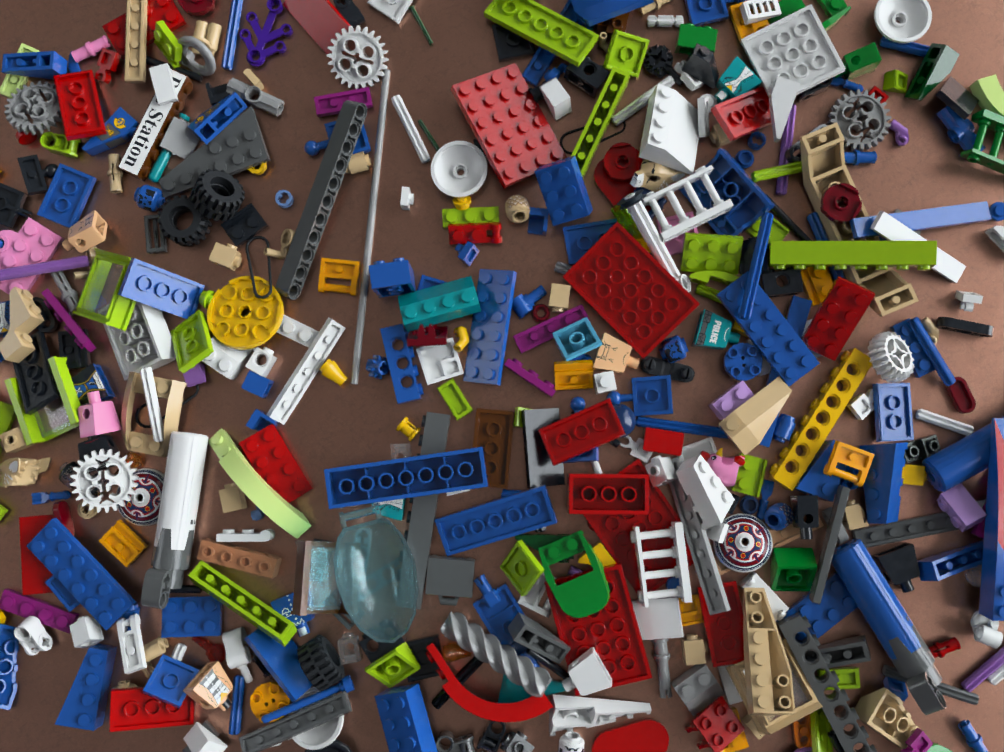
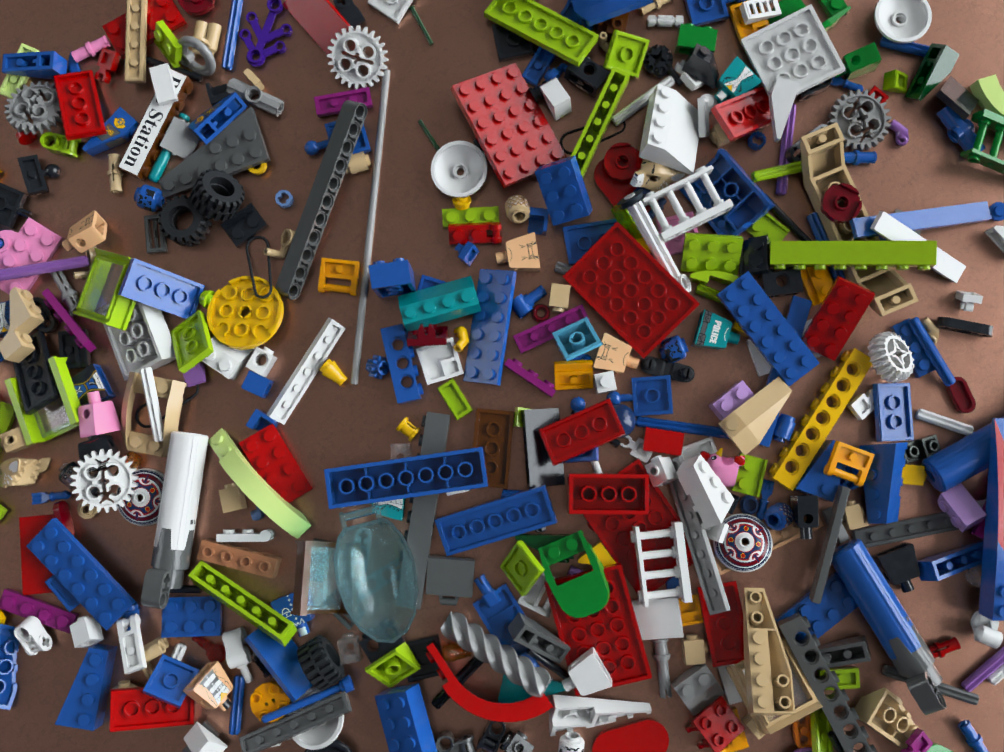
(66, 196): blue plate -> none
(123, 543): light orange plate -> none
(226, 256): tan brick -> none
(297, 331): white plate -> none
(407, 198): white plate -> none
(410, 129): white axle -> none
(520, 254): none -> light nougat torso
(744, 158): blue plate -> none
(752, 361): blue plate -> none
(756, 266): blue axle -> none
(777, 606): white brick -> none
(792, 569): green slope -> none
(896, 687): blue tile -> none

